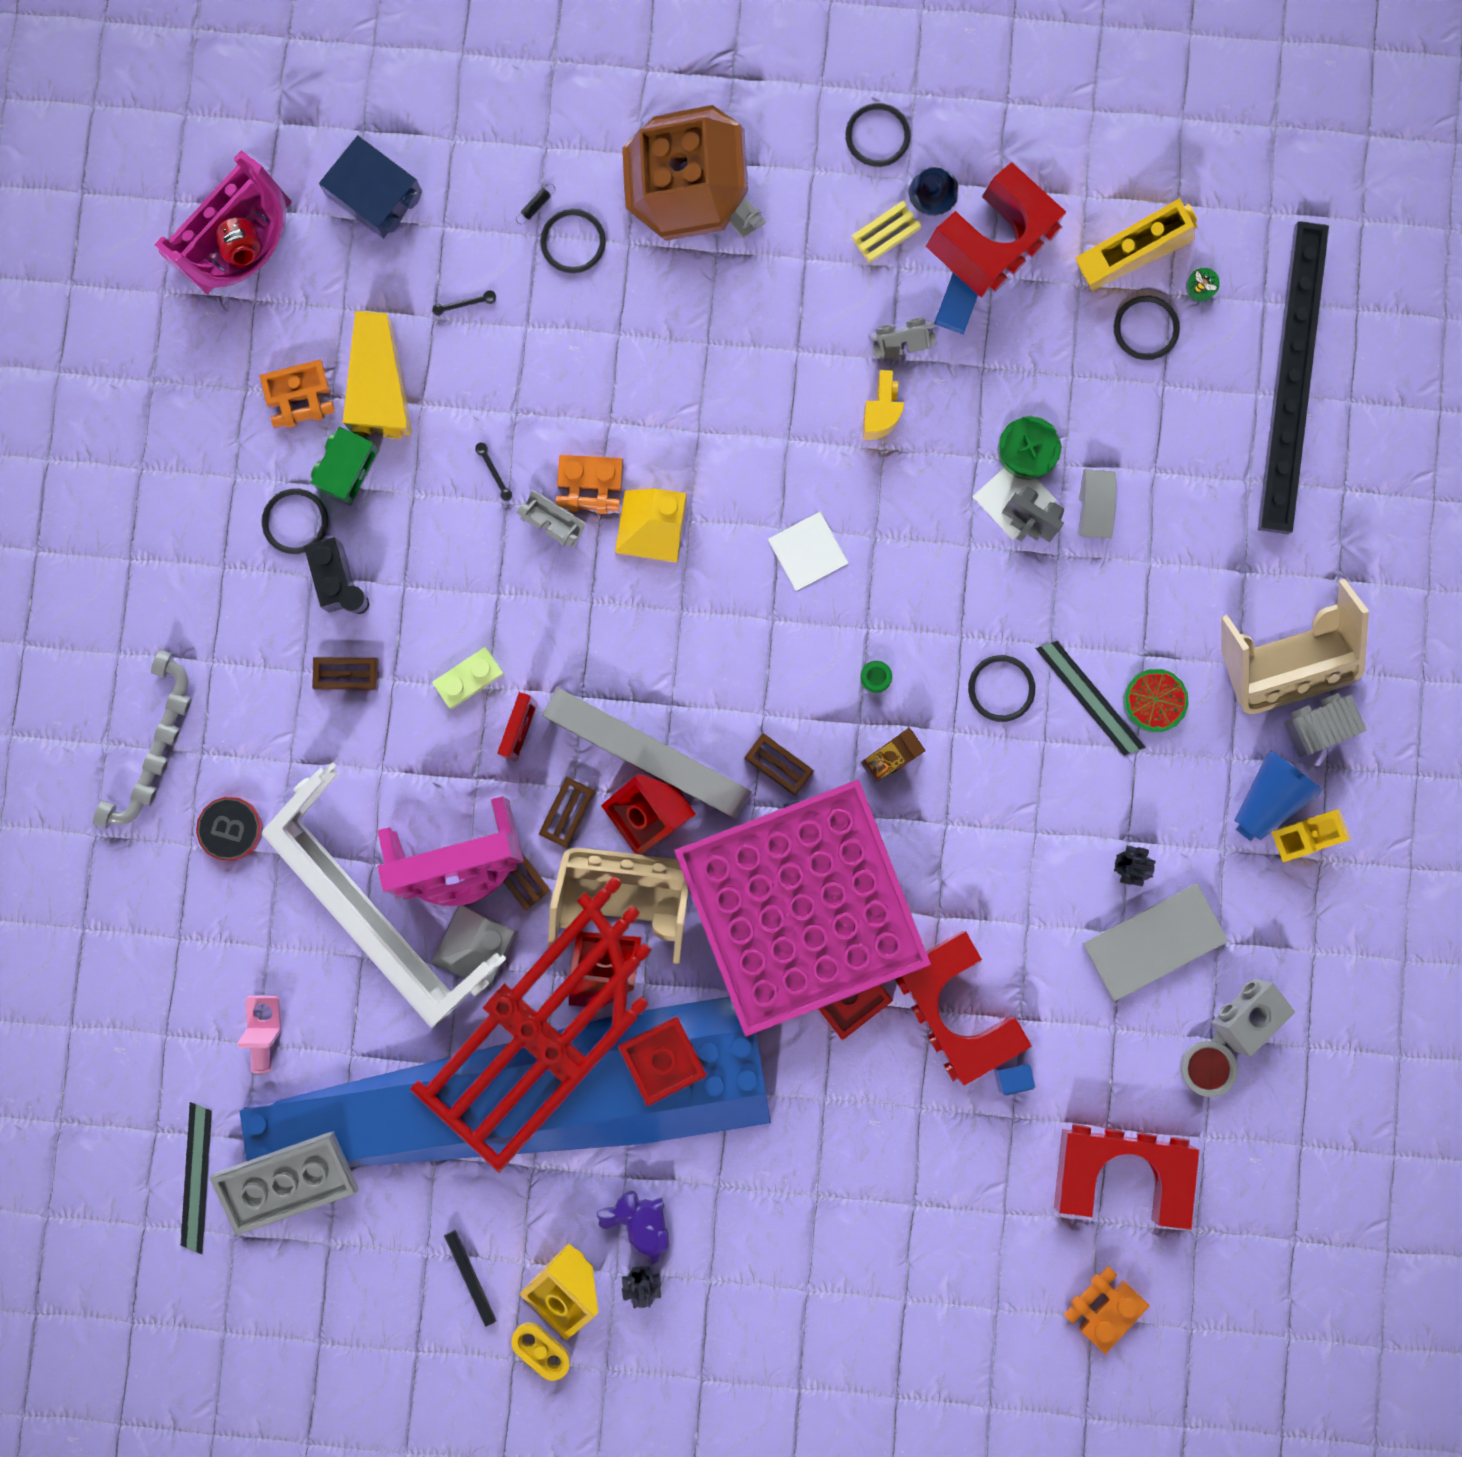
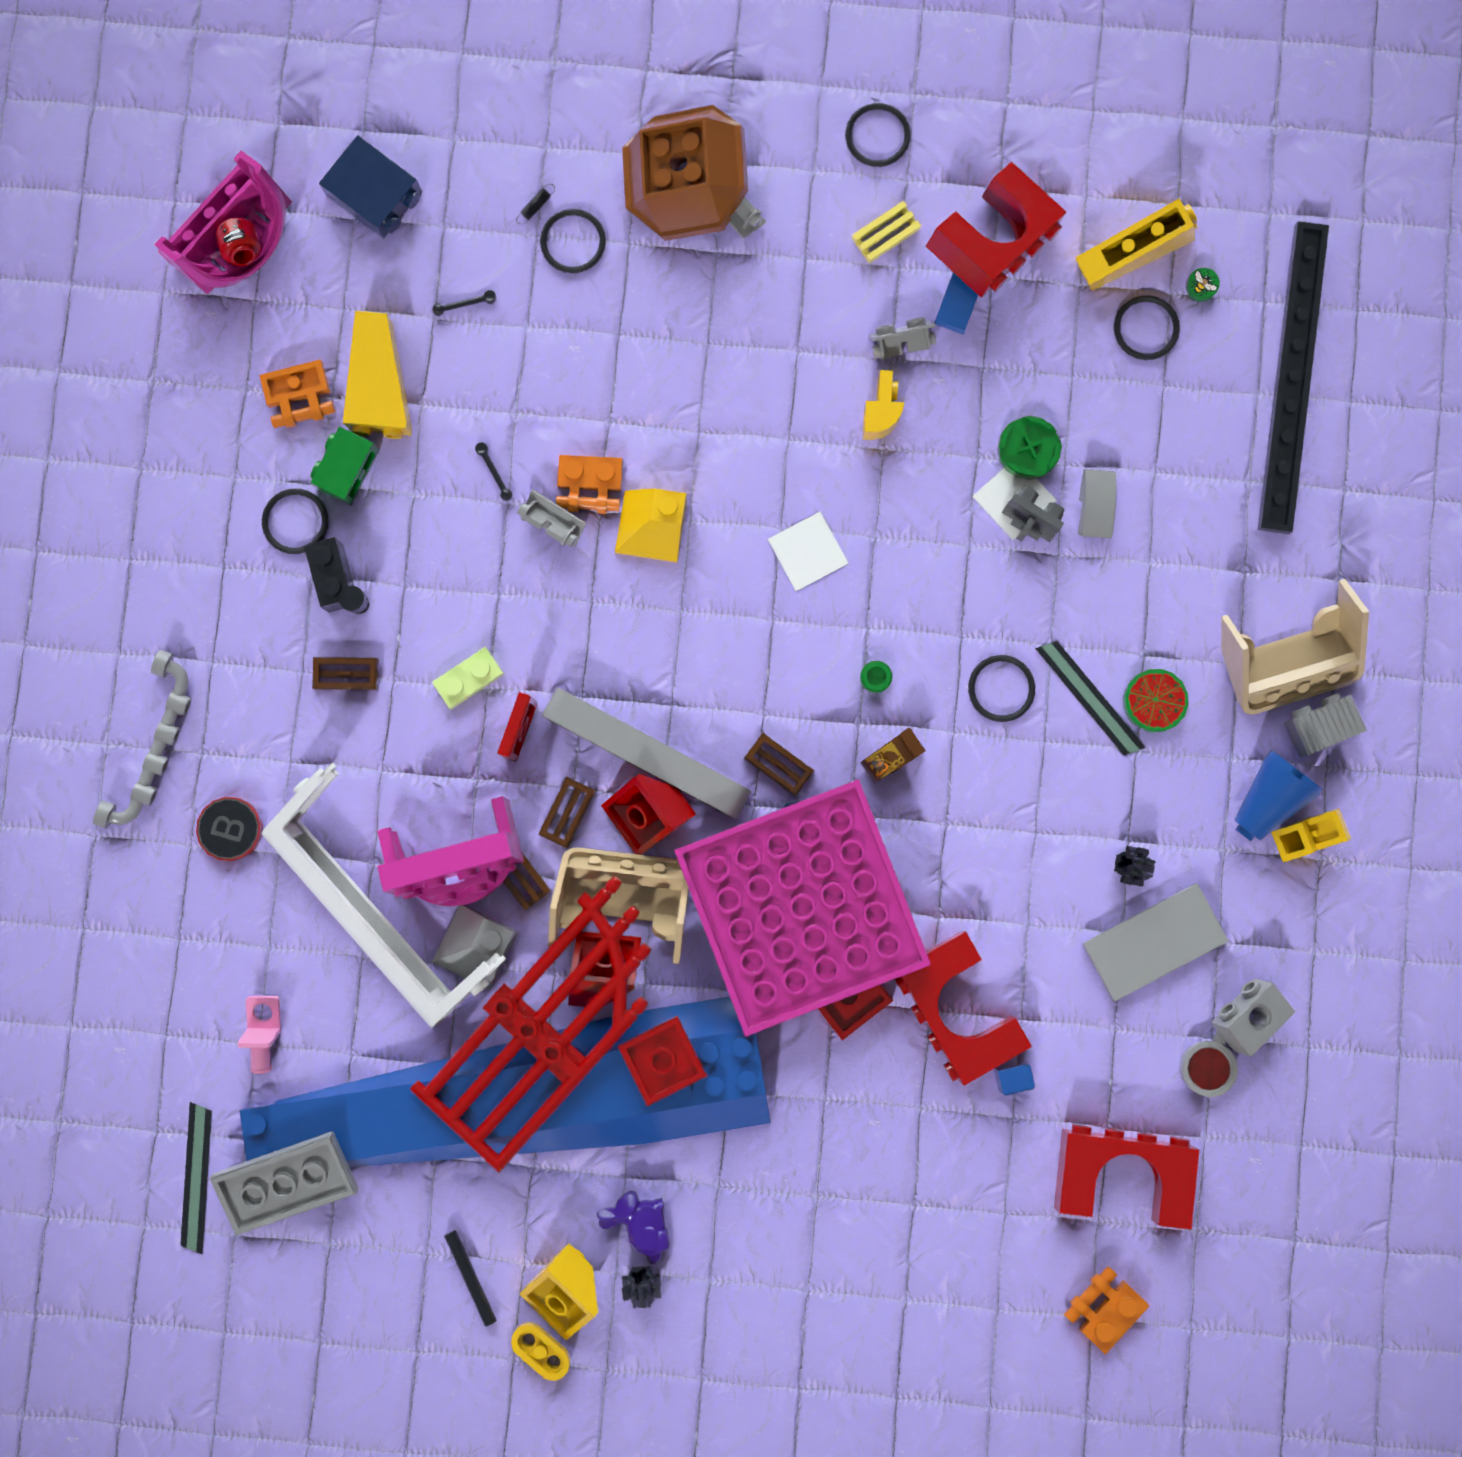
(933, 191): dark blue hair -> none

